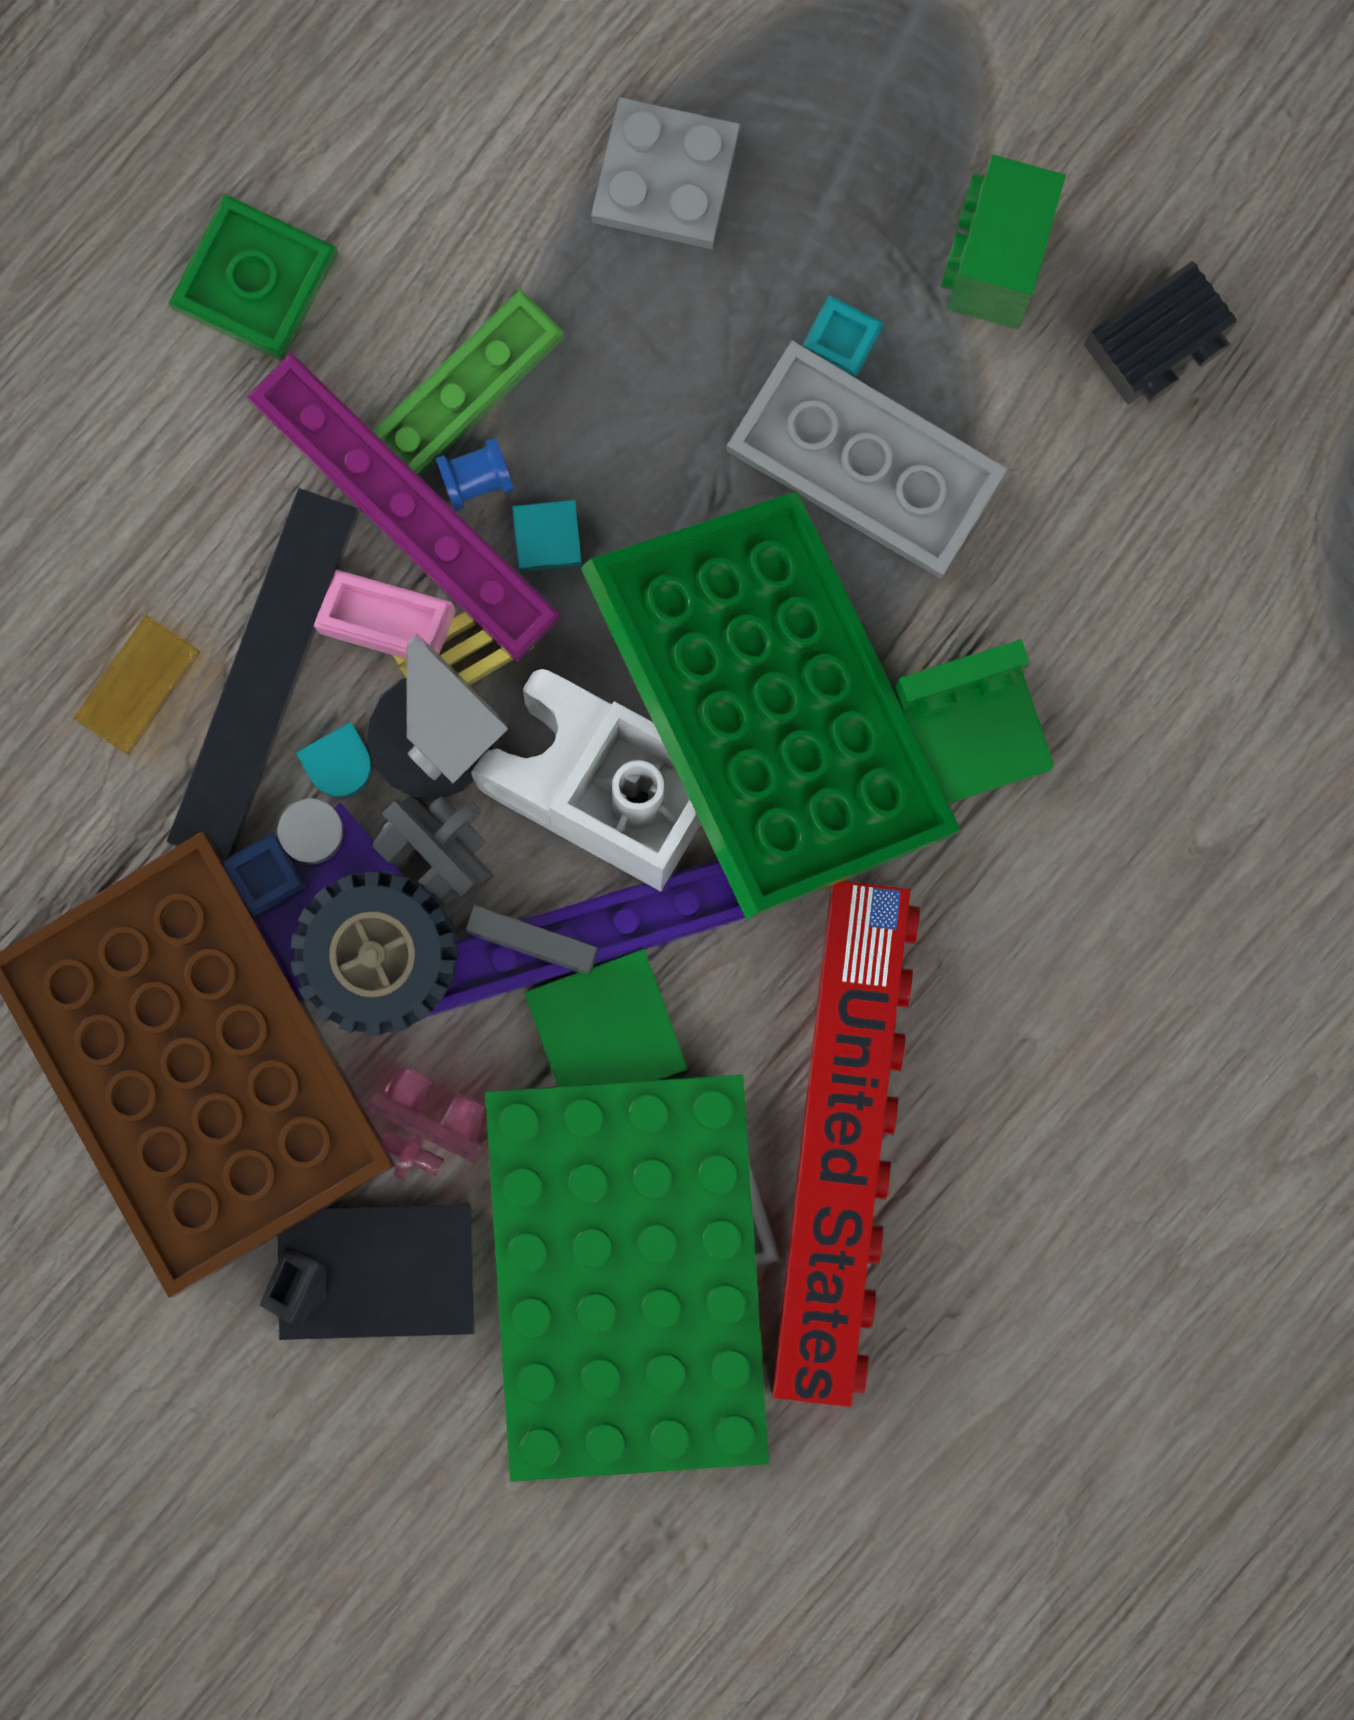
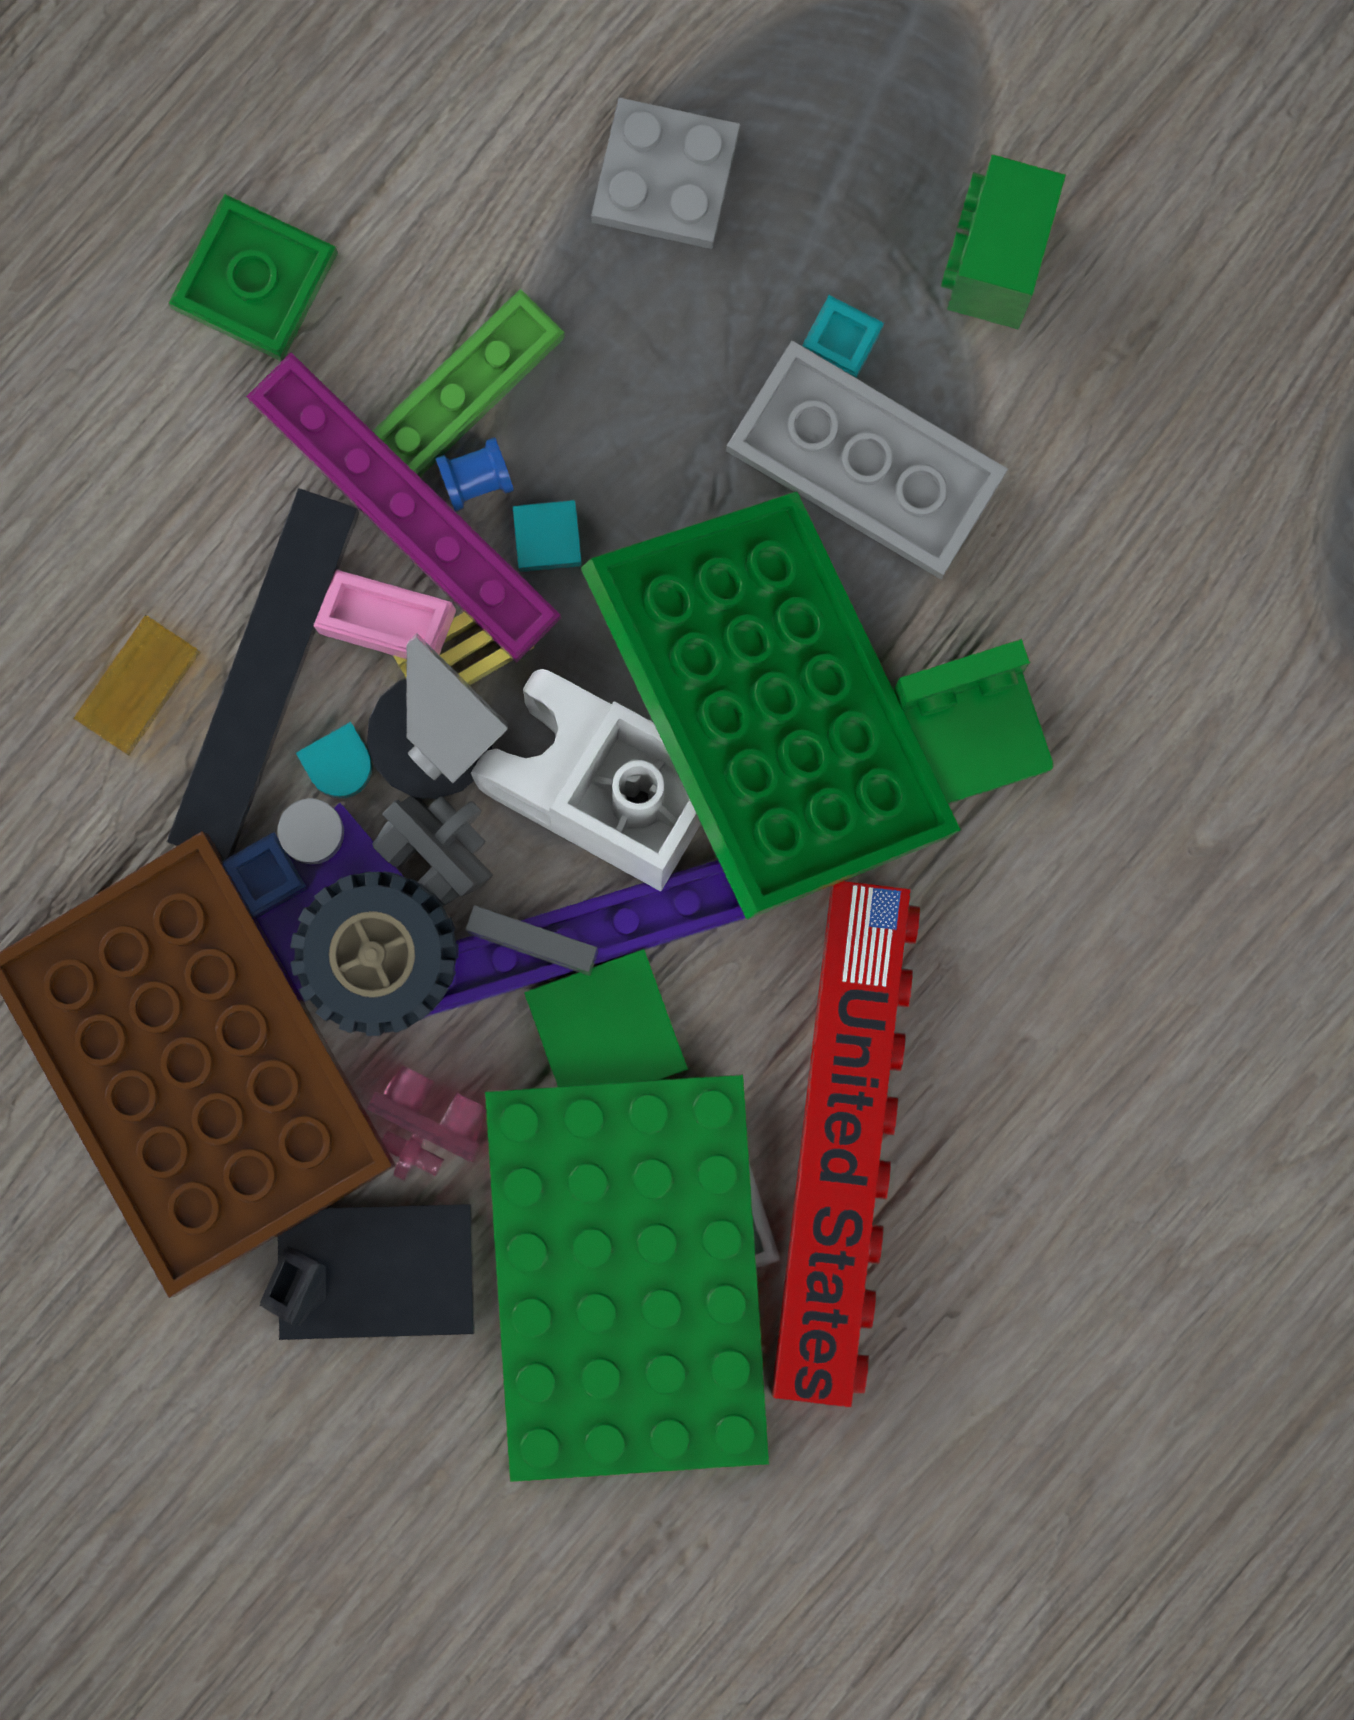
(1162, 334): black brick -> none

